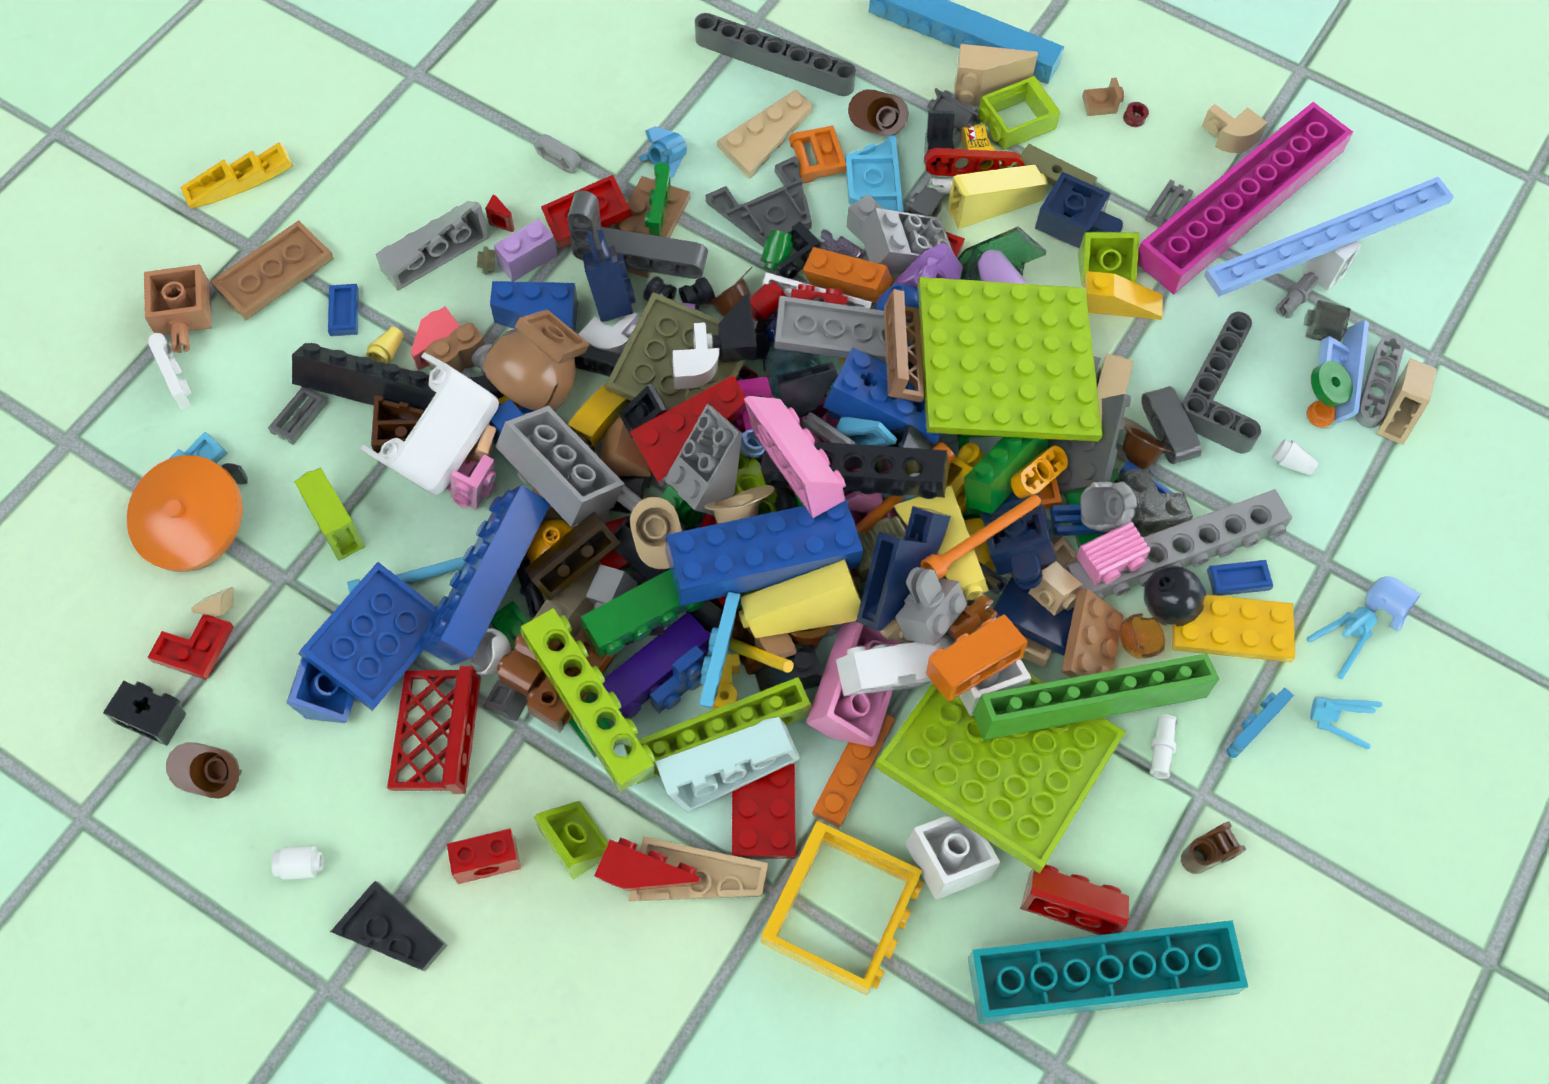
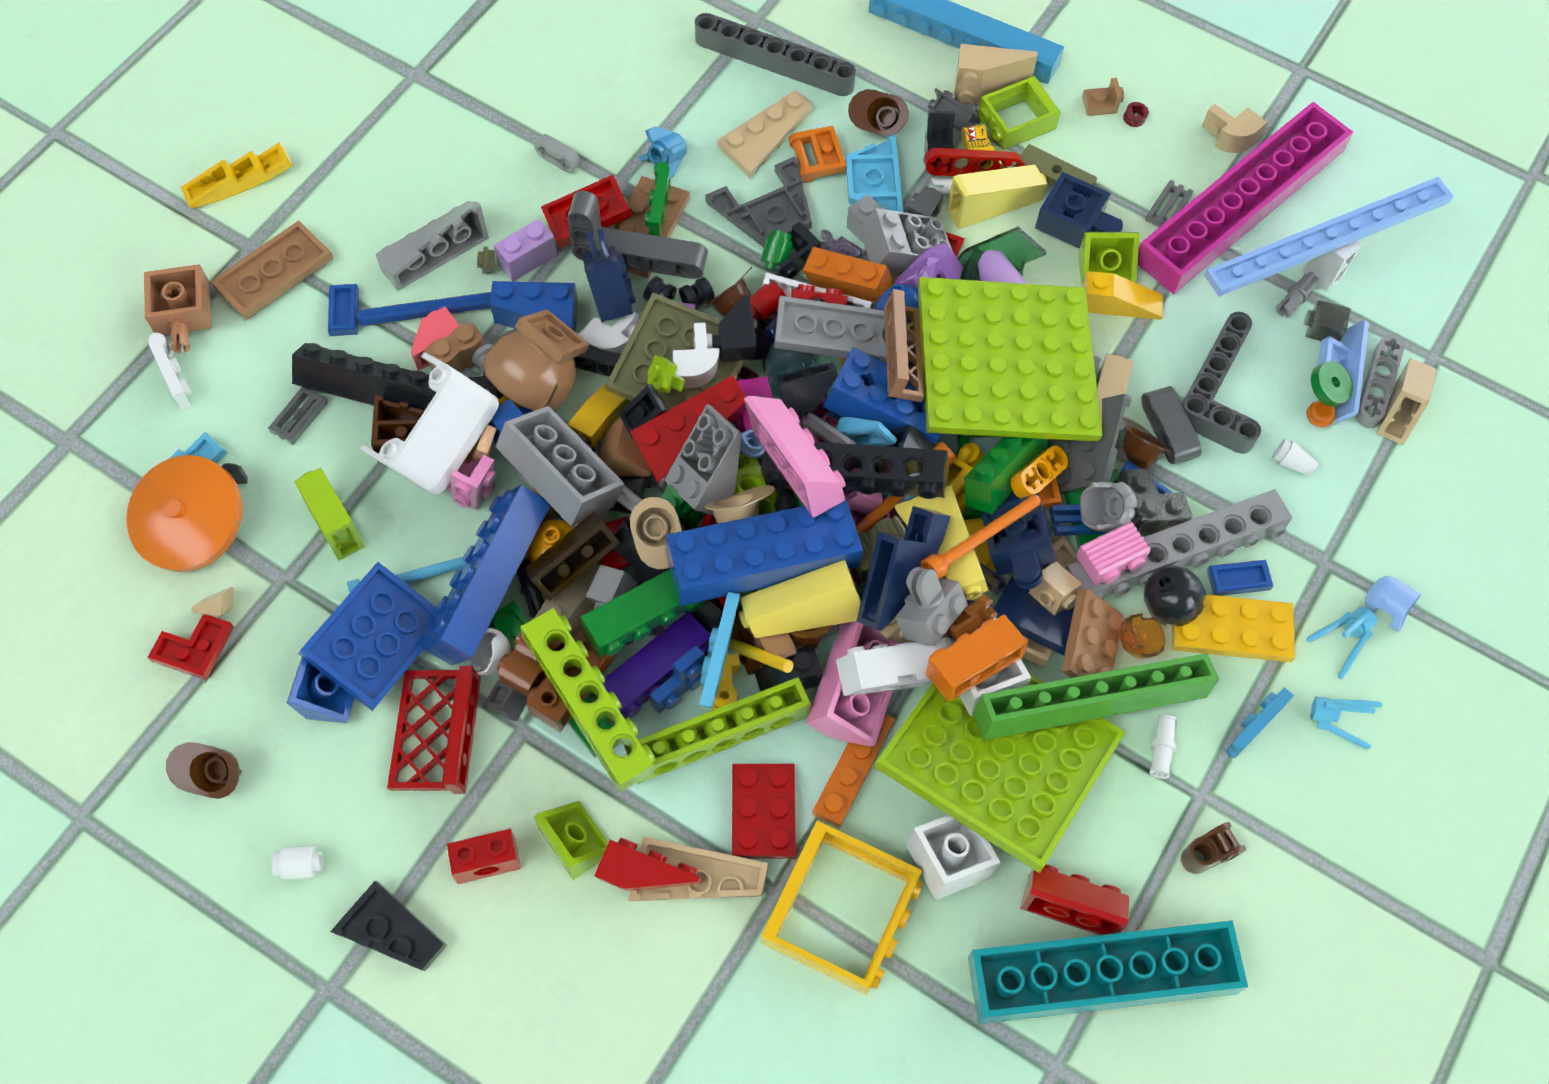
(130, 706): black brick -> none
(385, 346): light yellow cone -> none
(423, 308): none -> blue axle
(499, 215): red slope -> none
(663, 376): none -> lime plate
(726, 763): light aqua wedge -> none

